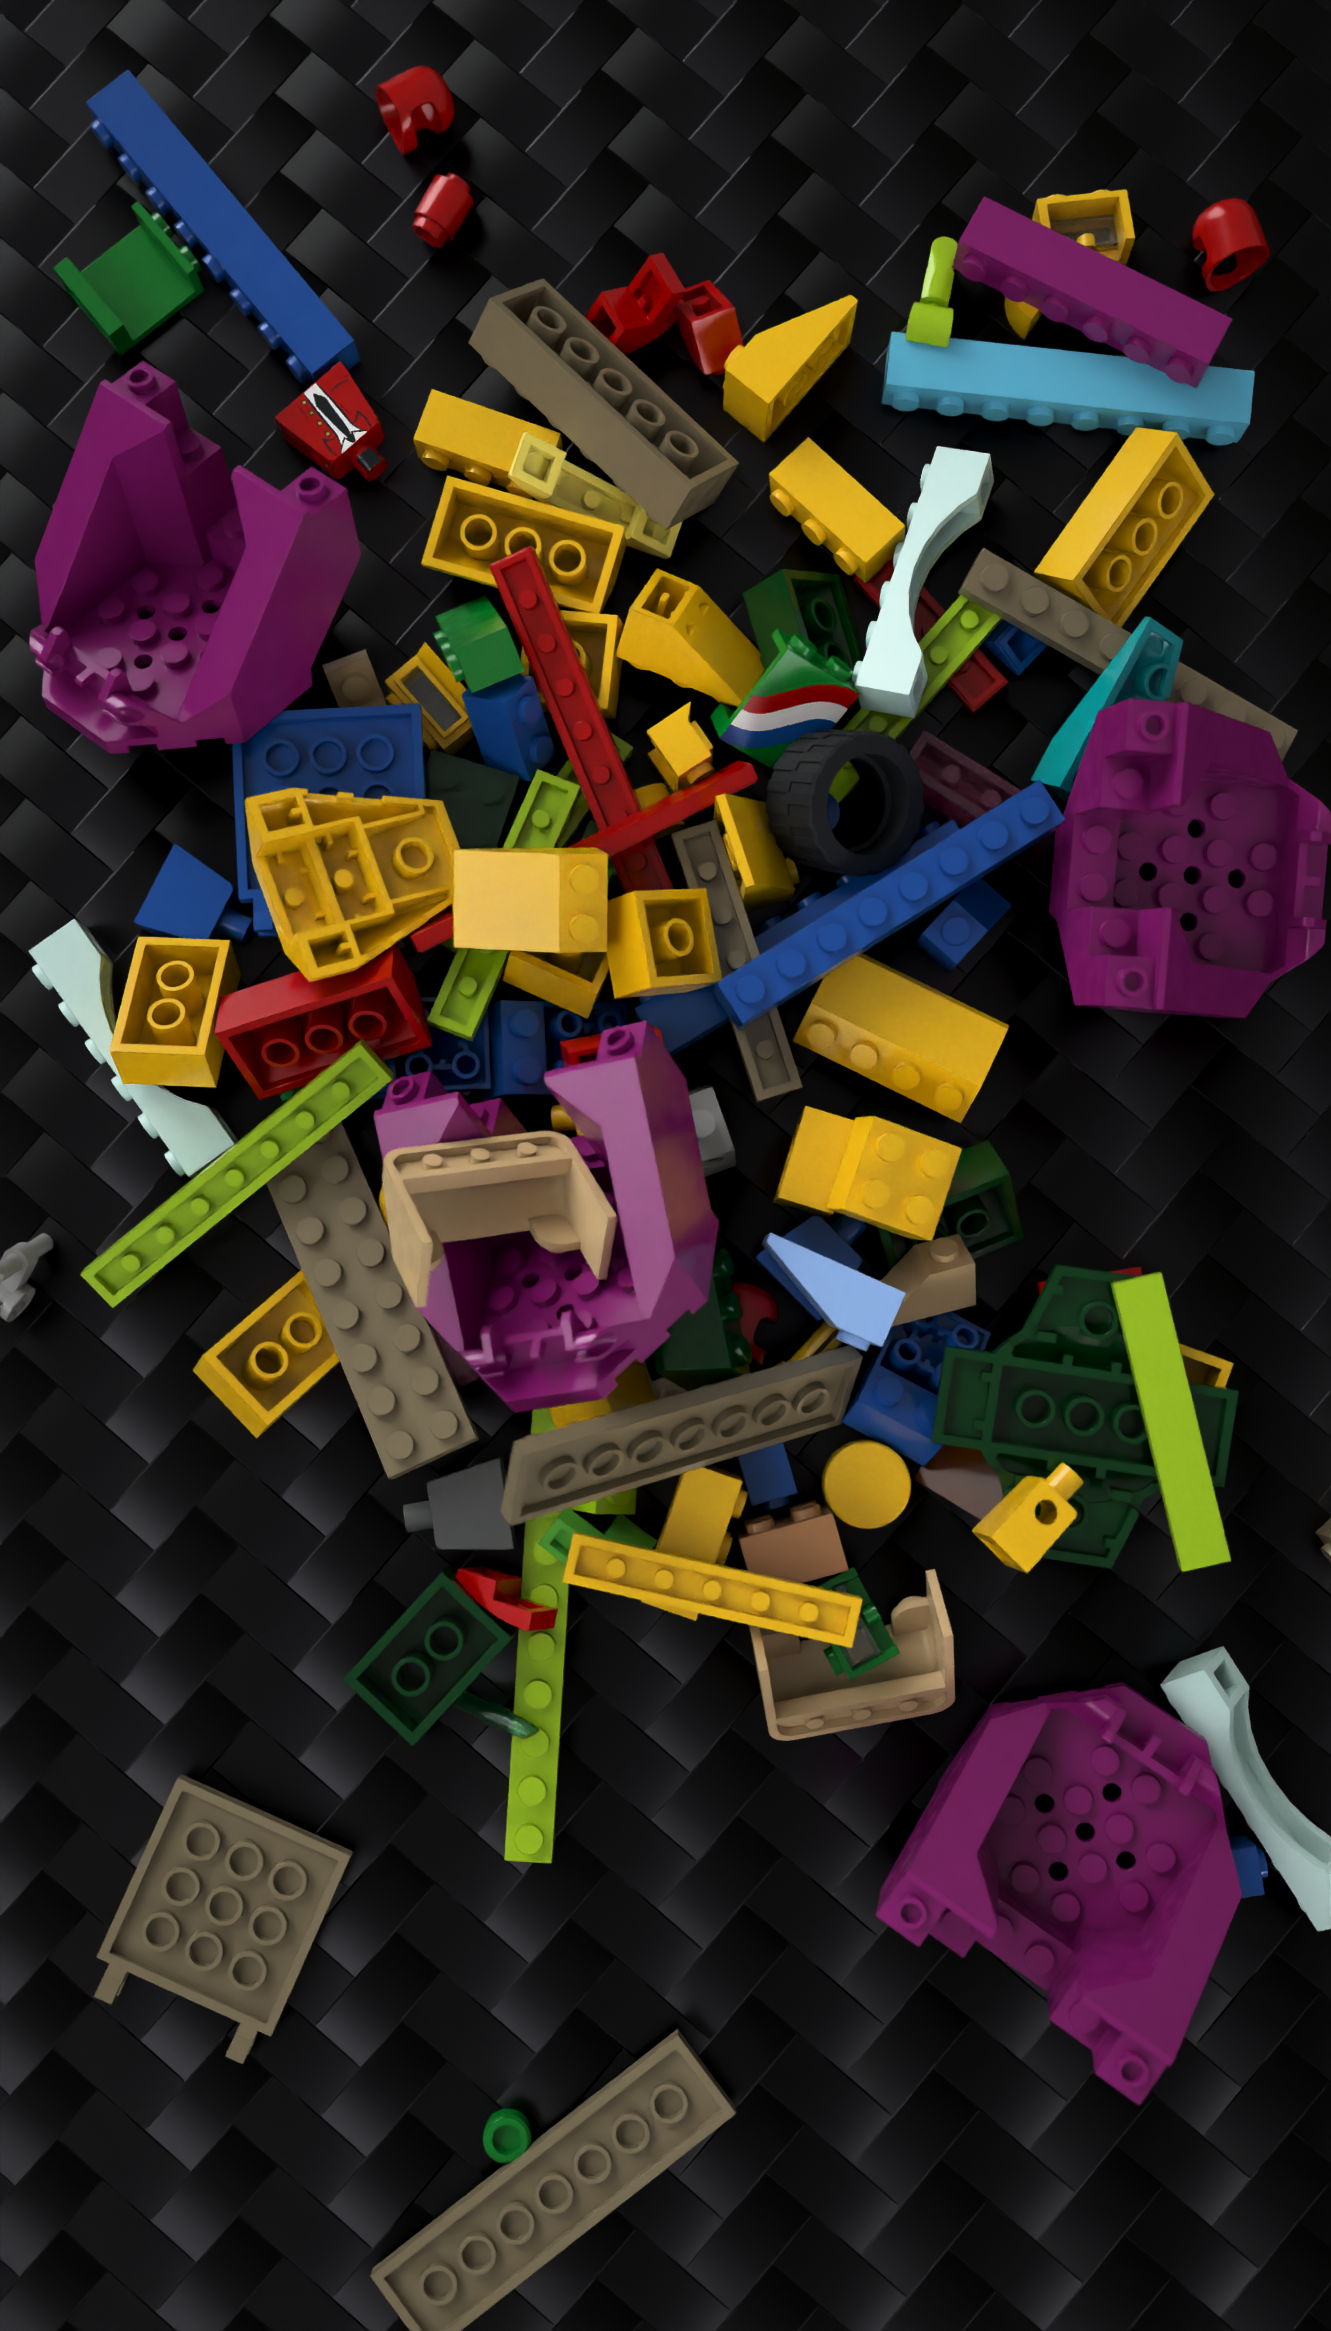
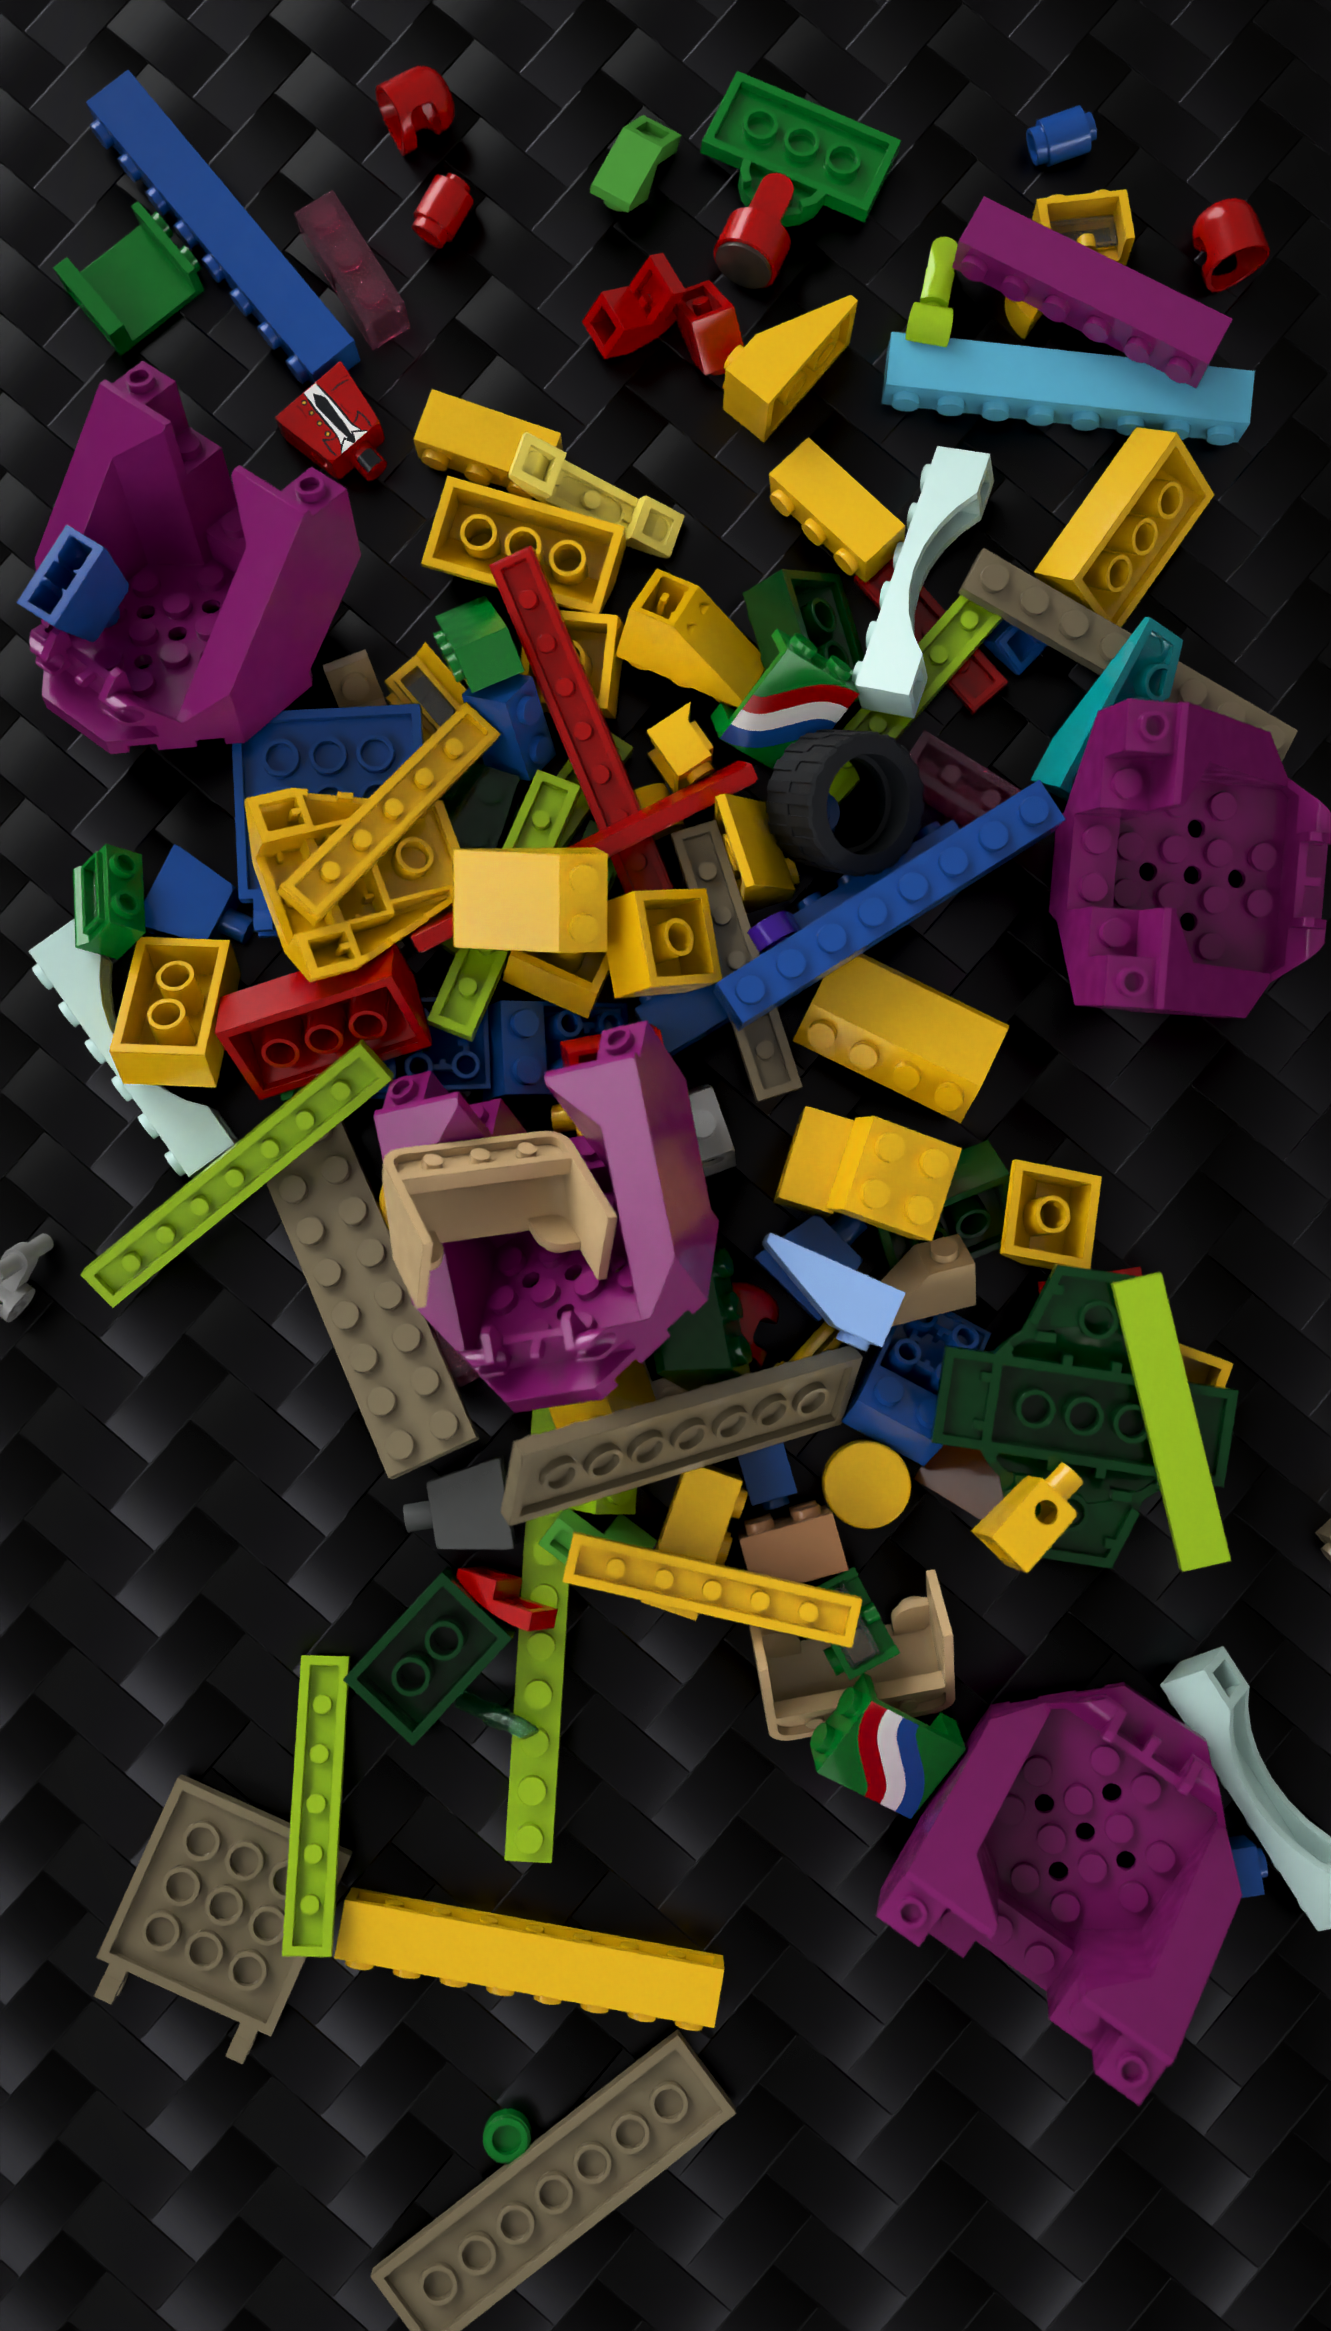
(76, 587): none -> blue torso
(109, 902): none -> green window
(270, 1357): yellow slope -> none
(316, 1807): none -> lime plate
(352, 270): none -> clear pink brick
(388, 814): none -> yellow tile
(530, 1959): none -> yellow brick
(602, 402): dark tan brick -> none
(632, 163): none -> bright green slope
(773, 930): none -> dark purple beam
(790, 166): none -> green plate
(884, 1749): none -> panel
(962, 924): blue slope -> none
(1050, 1216): none -> yellow slope
(1061, 136): none -> blue brick

